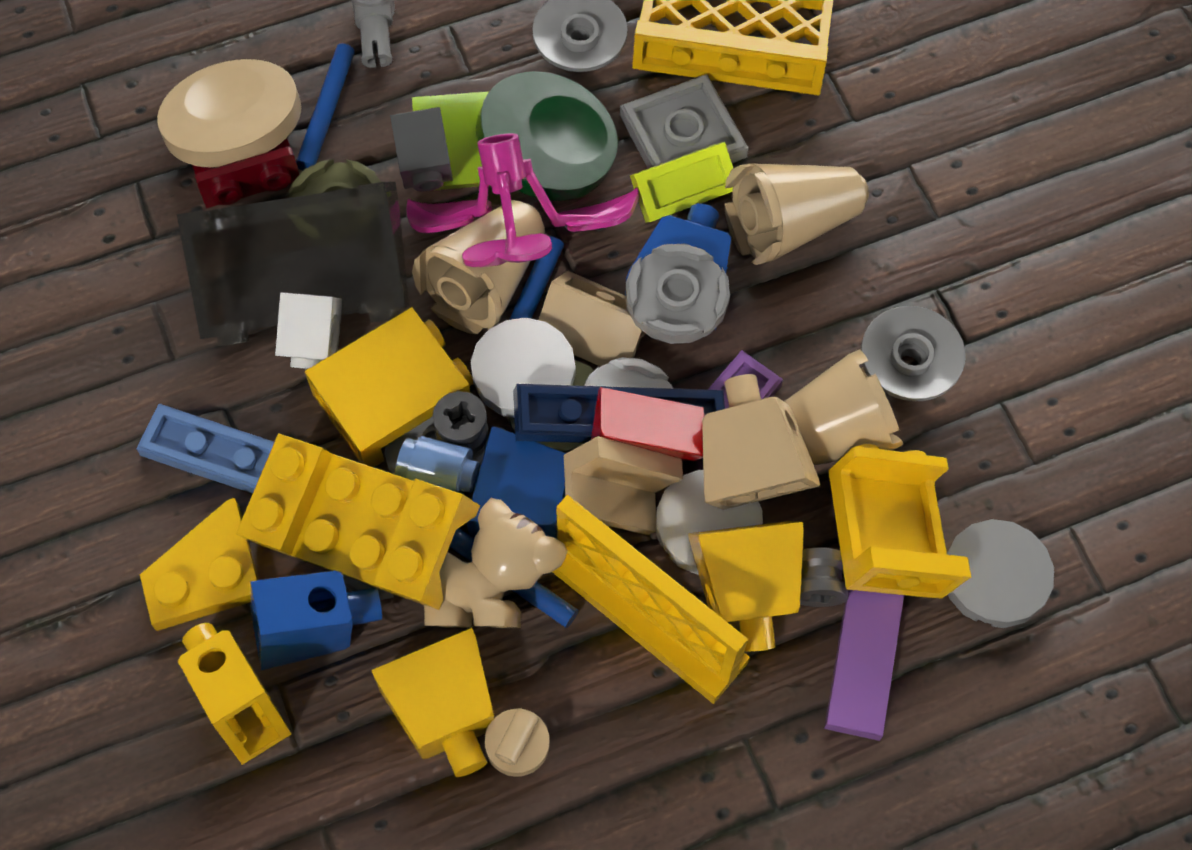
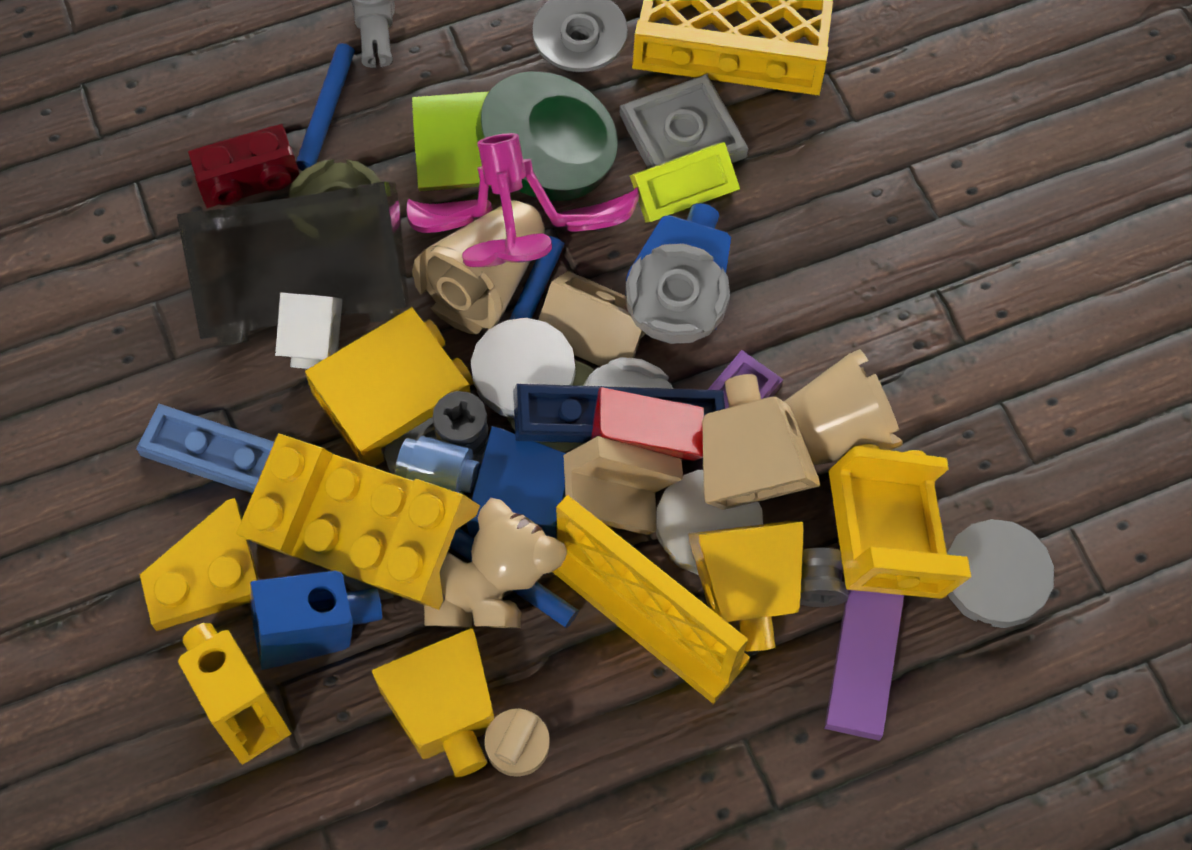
(229, 112): tan piece -> none
(421, 149): dark grey brick -> none
(789, 205): tan cone -> none
(922, 336): light grey dish -> none

